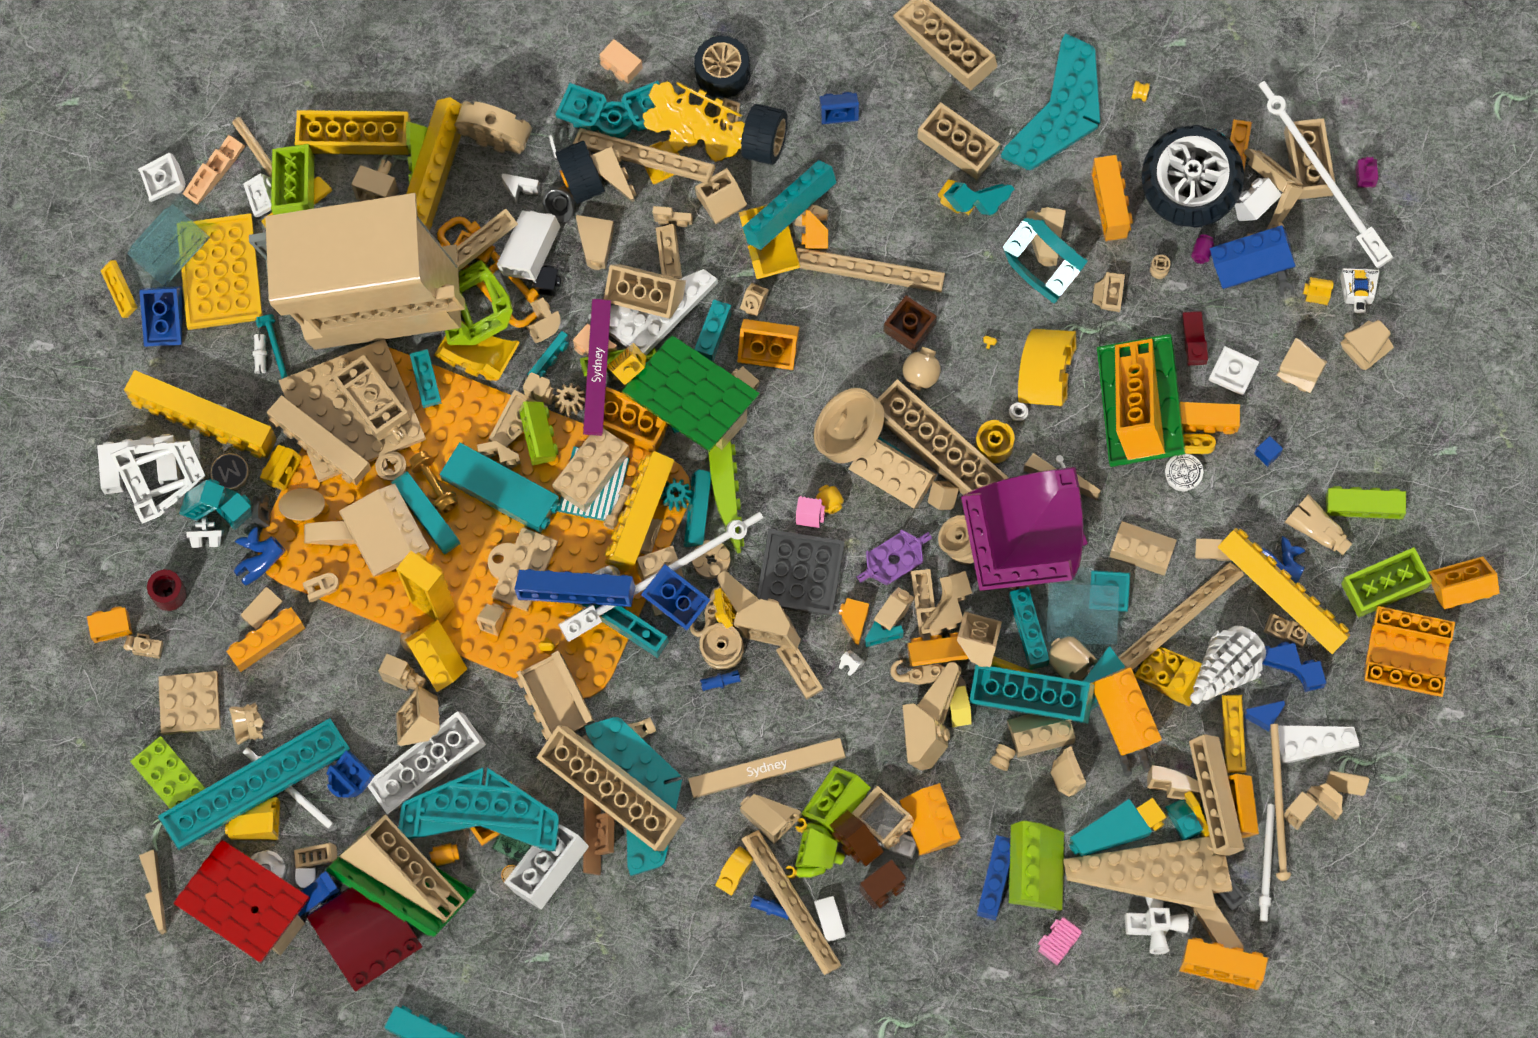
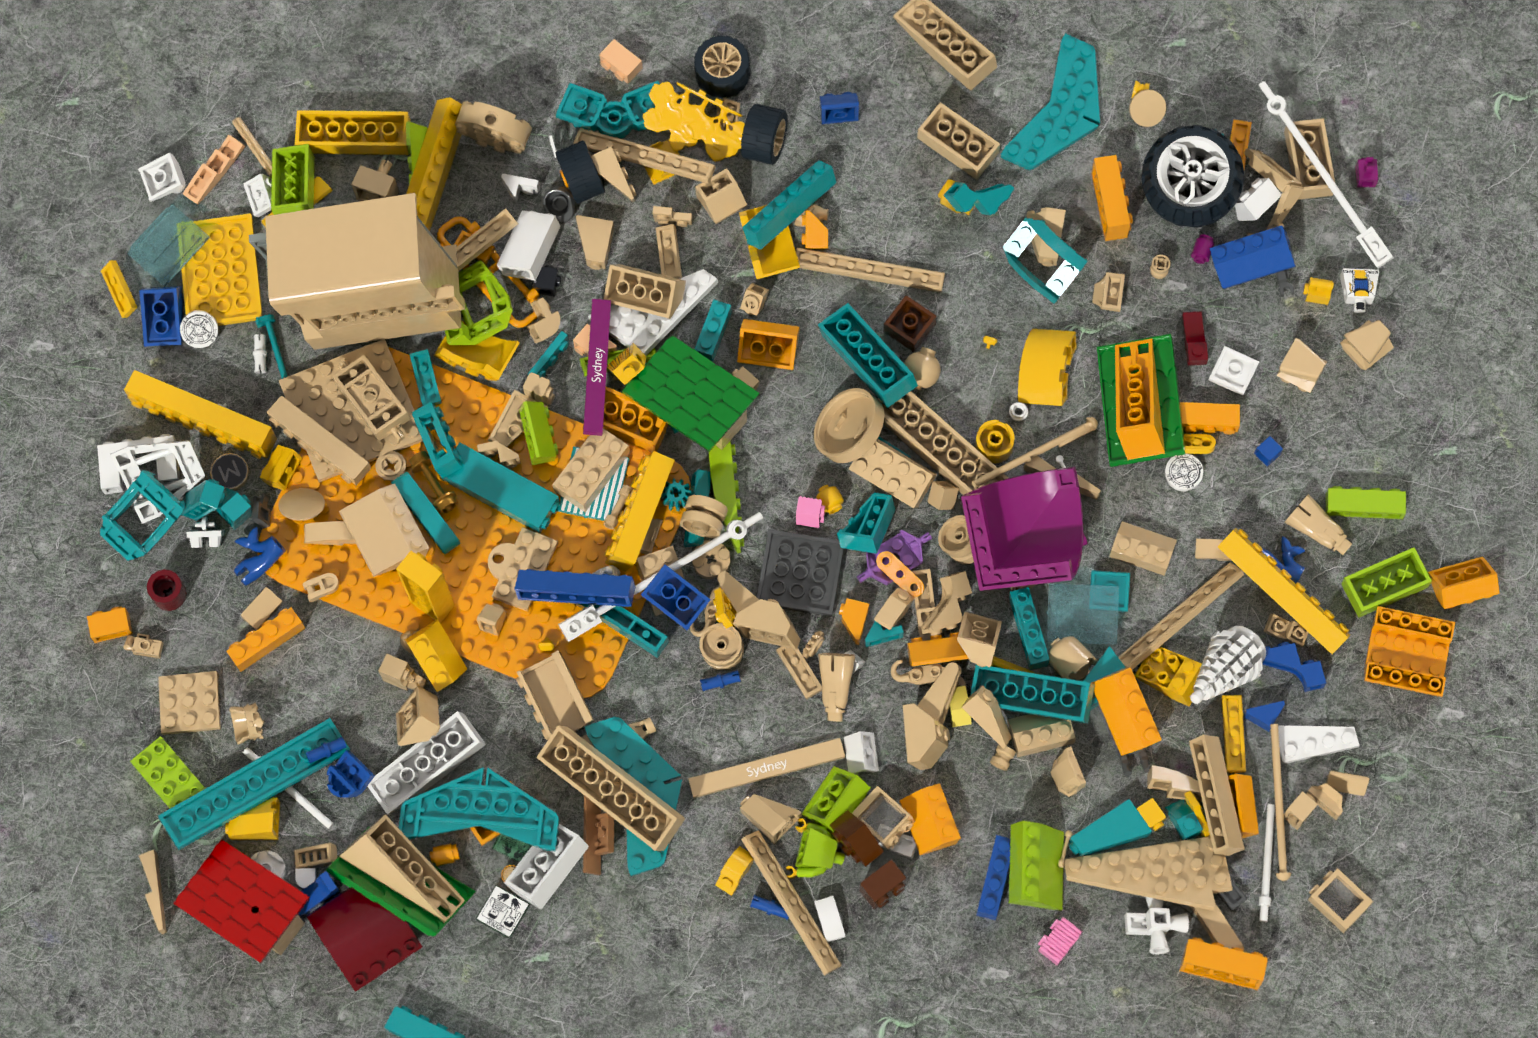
(160, 497): none -> teal wedge
(199, 329): none -> white tile
(326, 750): none -> blue pin
(443, 462): none -> teal brick
(503, 912): none -> tile
(564, 404): tan gear -> none
(703, 516): none -> tan wheel
(813, 644): none -> tan gear
(836, 676): none -> tan piece
(861, 752): none -> white panel
(867, 355): none -> teal brick
(869, 526): none -> teal wedge
(891, 571): none -> light orange plate
(986, 712): none -> tan slope
(1068, 834): none -> tan hinge
(1070, 436): none -> tan bar
(1147, 108): none -> tan piece
(1338, 899): none -> window

